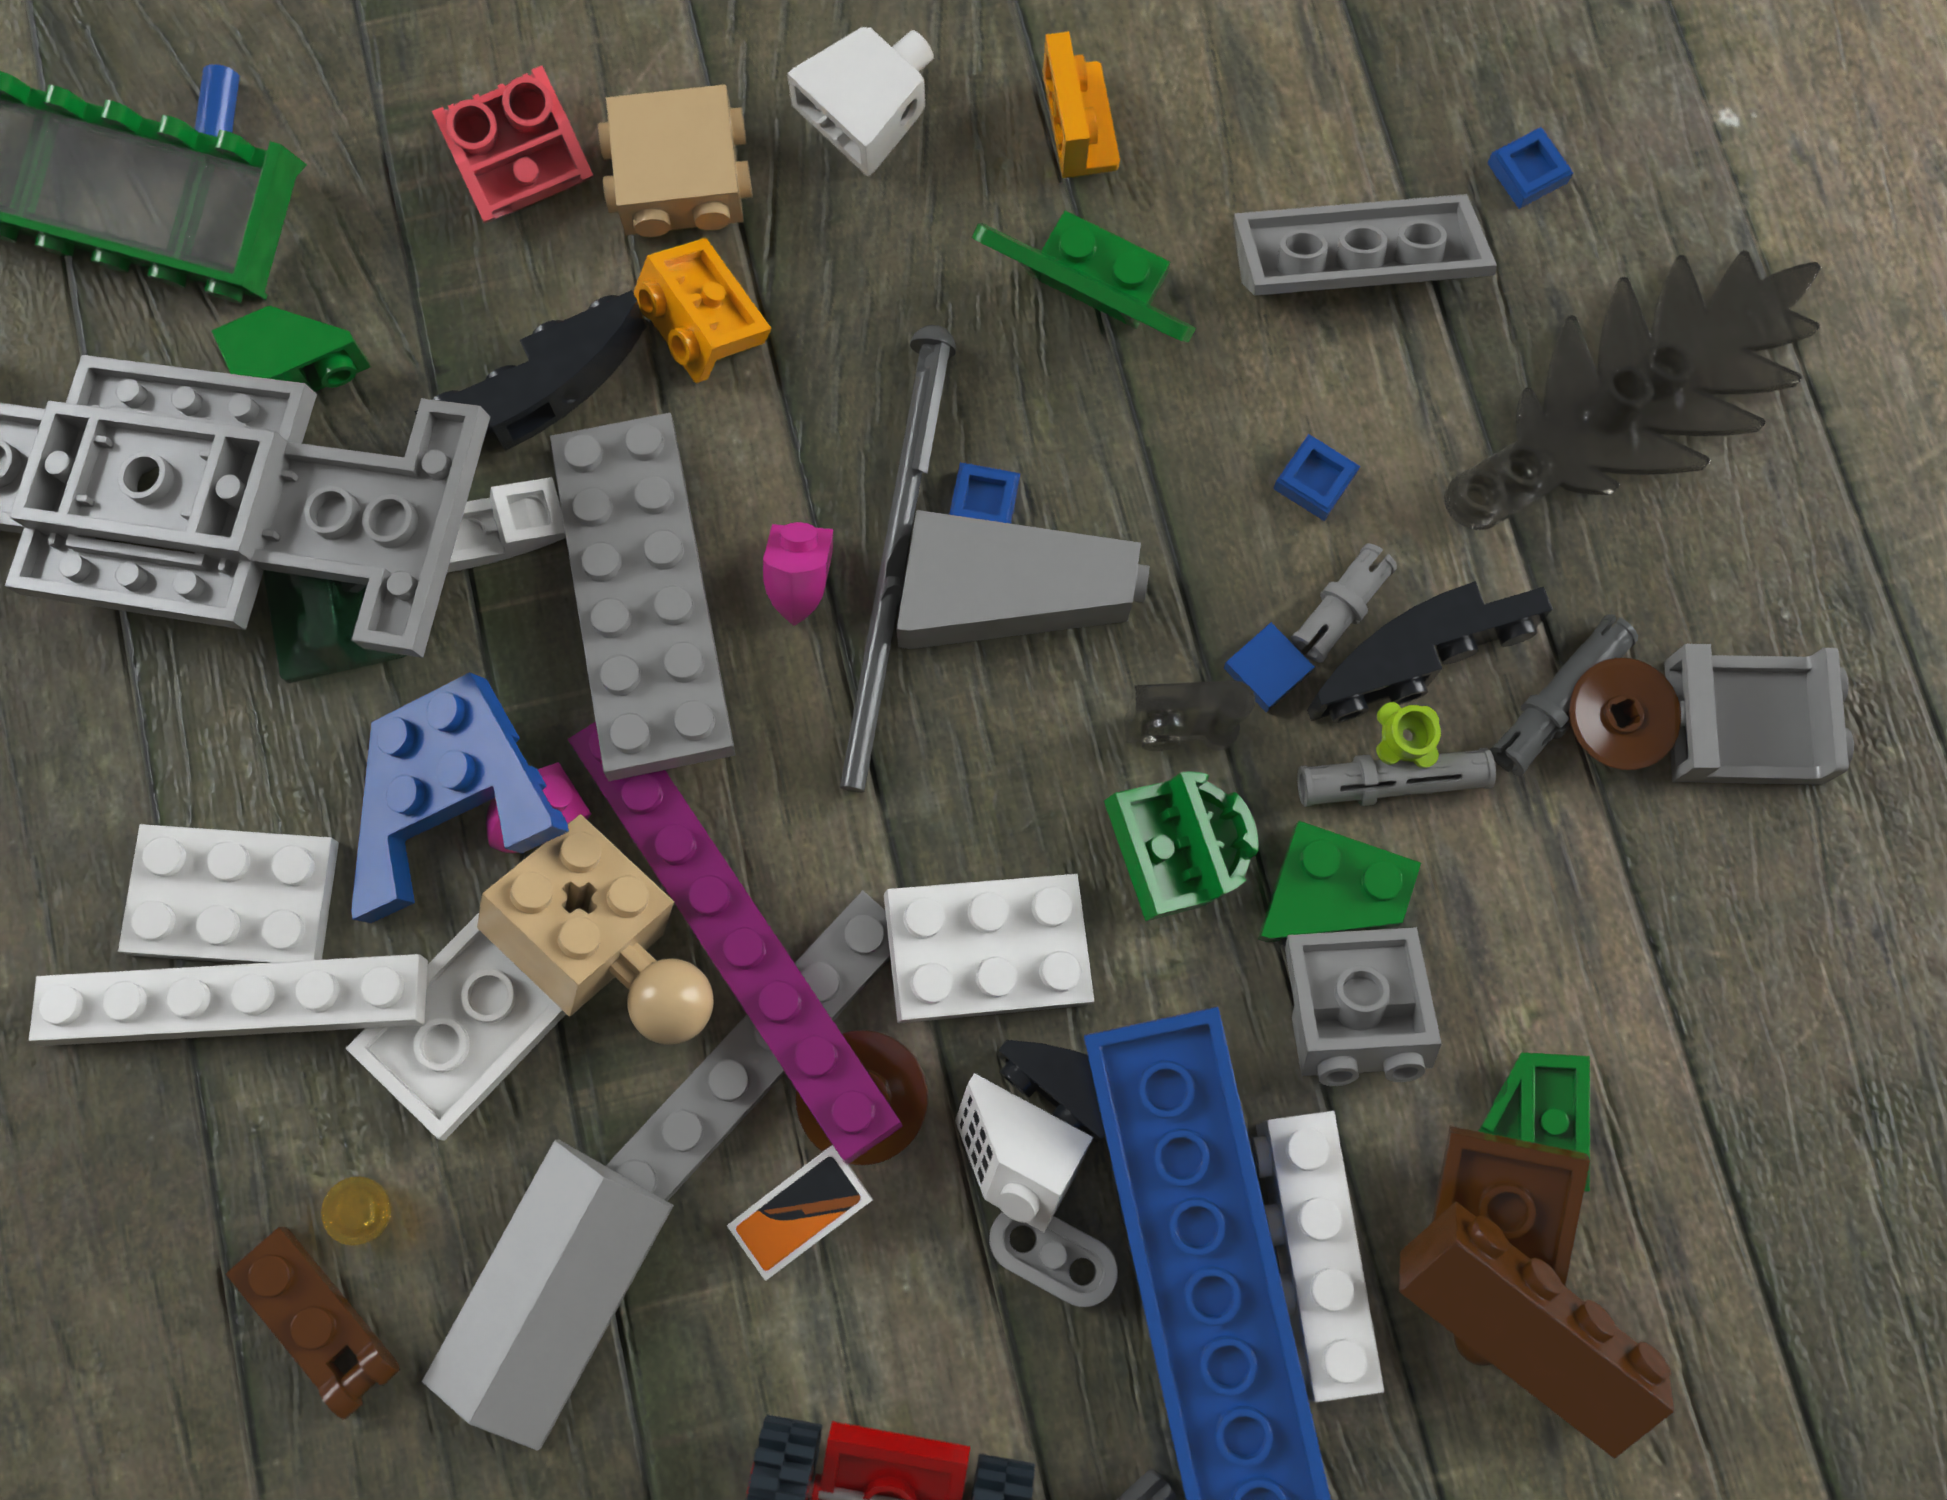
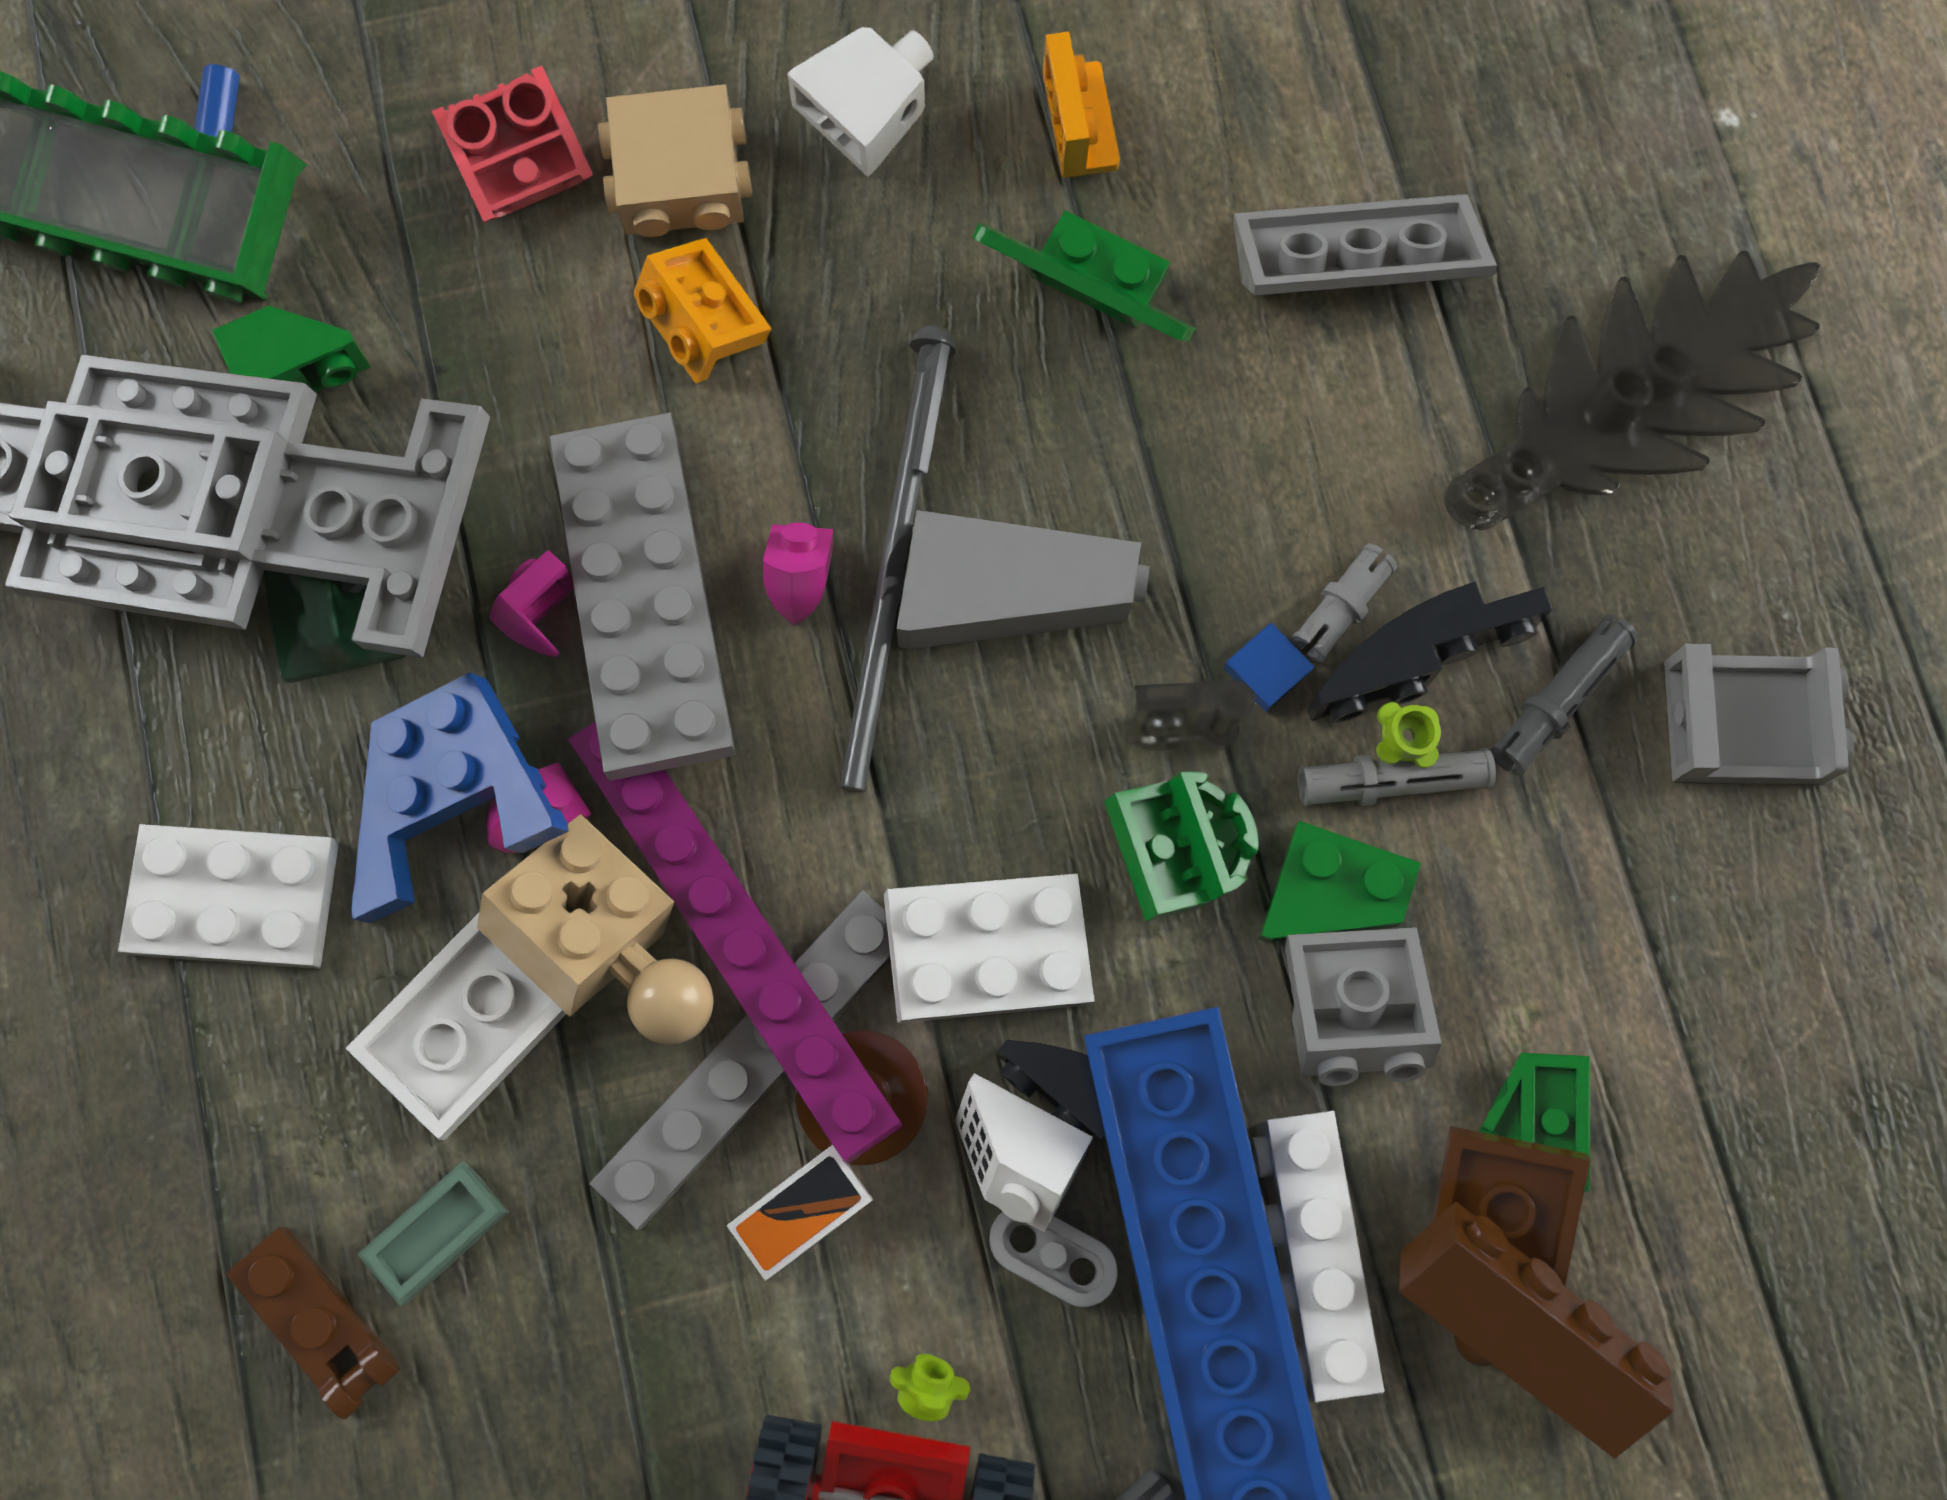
(229, 1000): white plate -> none
(356, 1210): clear yellow plate -> none
(433, 1233): none -> sand green tile
(508, 524): white slope -> none
(529, 597): none -> dark pink plate
(546, 1296): light grey slope -> none
(563, 369): black slope -> none
(928, 1387): none -> lime plate
(985, 493): blue tile -> none
(1316, 477): blue tile -> none
(1530, 167): blue tile -> none
(1646, 702): reddish brown piece -> none

